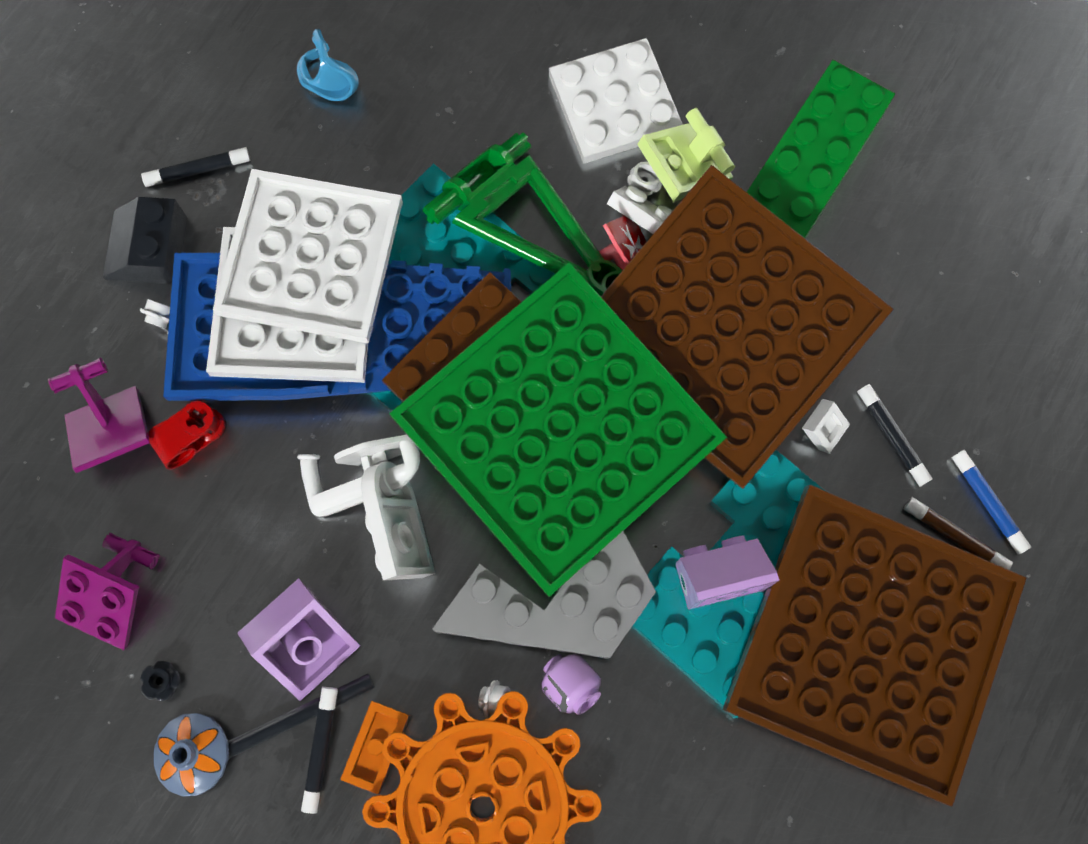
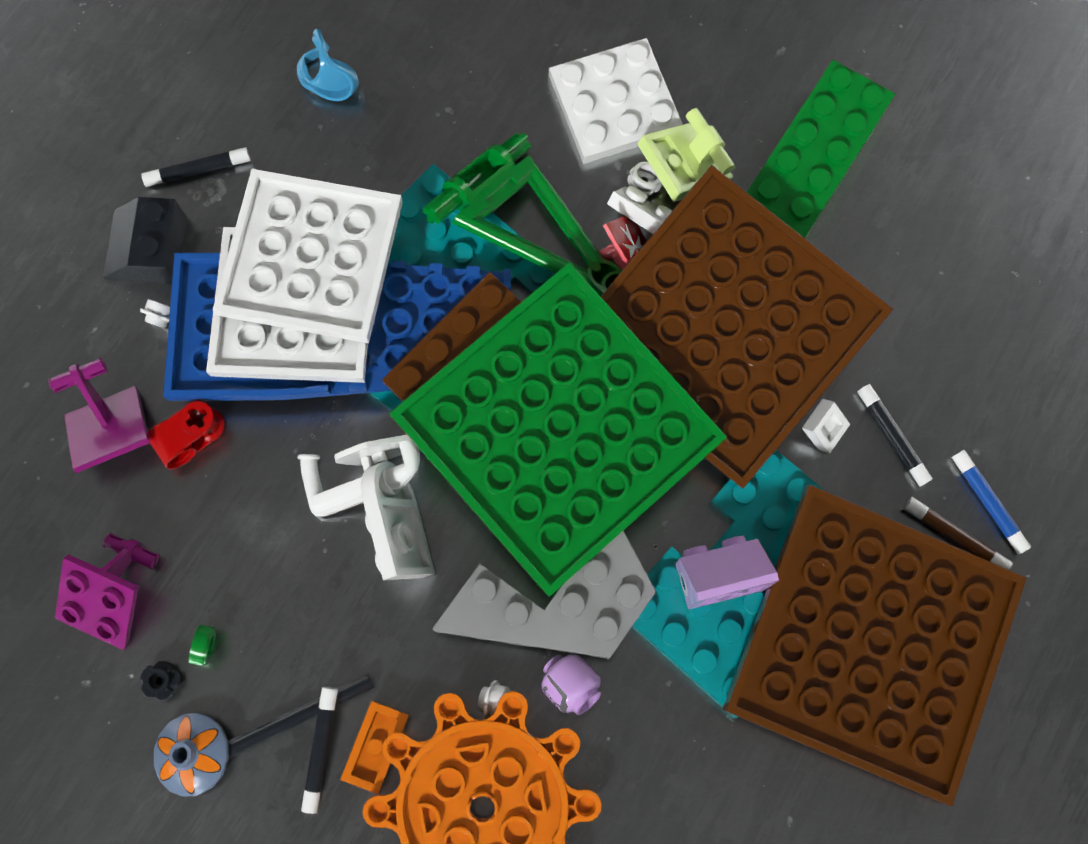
(202, 645): none -> green tile
(298, 640): lavender slope -> none

